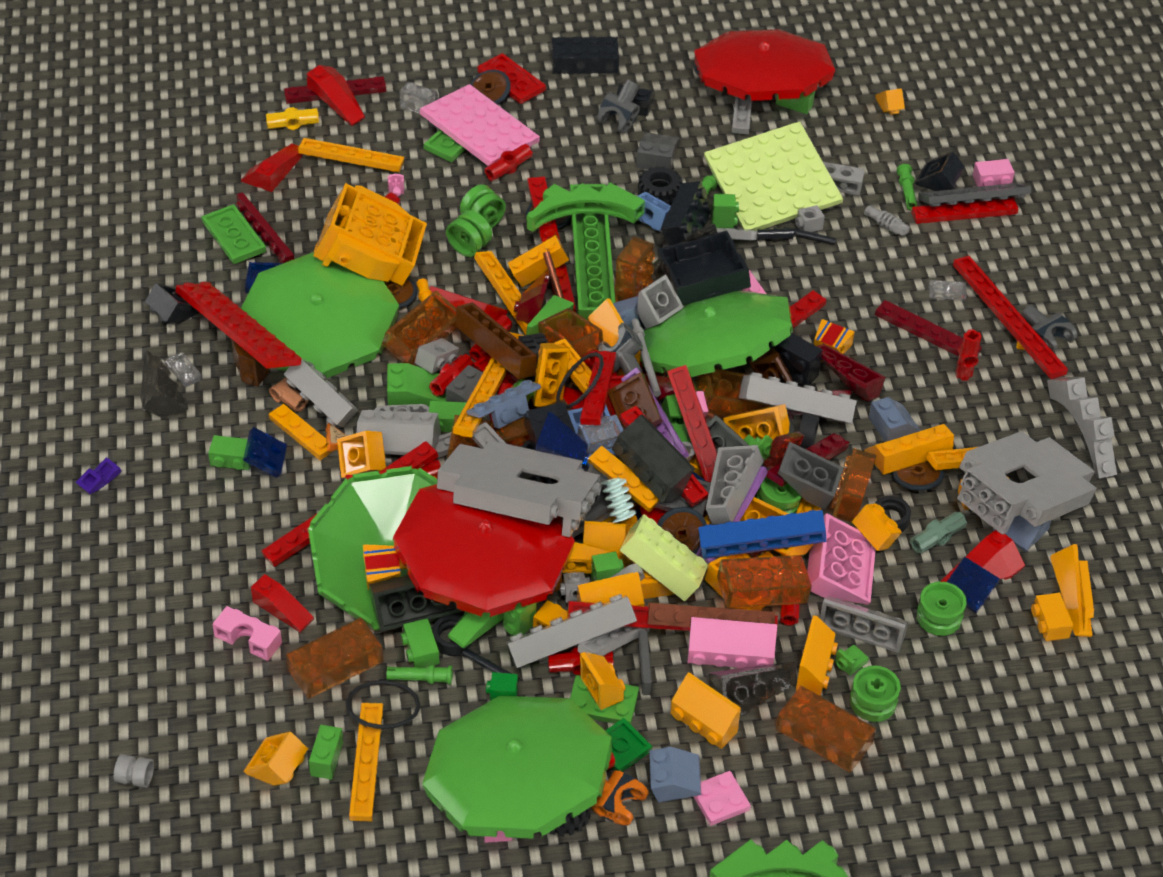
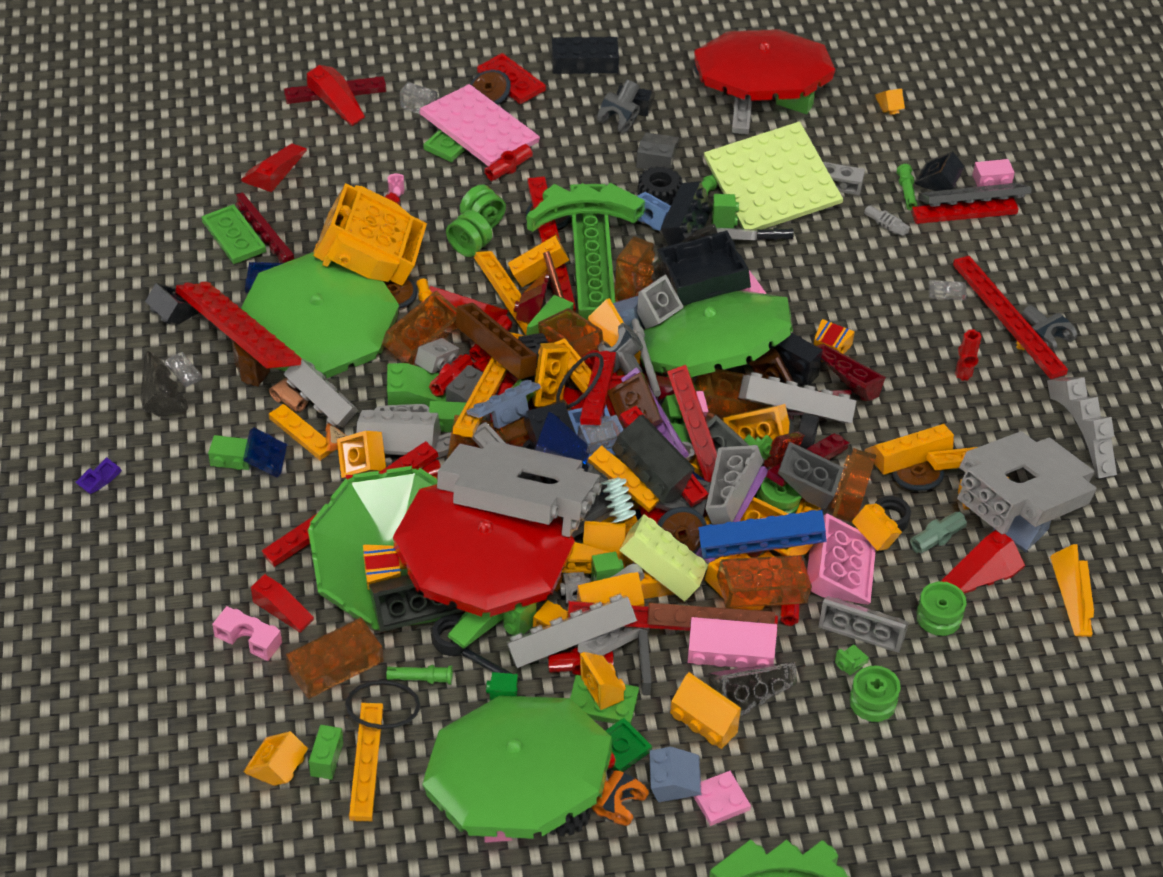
(130, 769): light grey wheel -> none
(292, 118): yellow piece -> none
(351, 155): light orange plate -> none
(420, 643): bright green brick -> none
(806, 307): red plate -> none
(810, 219): light grey brick -> none
(813, 236): black bar -> none
(816, 657): light orange slope -> none
(825, 728): clear orange brick -> none
(891, 419): sand blue slope -> none
(920, 327): dark red plate -> none
(974, 582): clear blue plate -> none
(1052, 616): light orange brick -> none

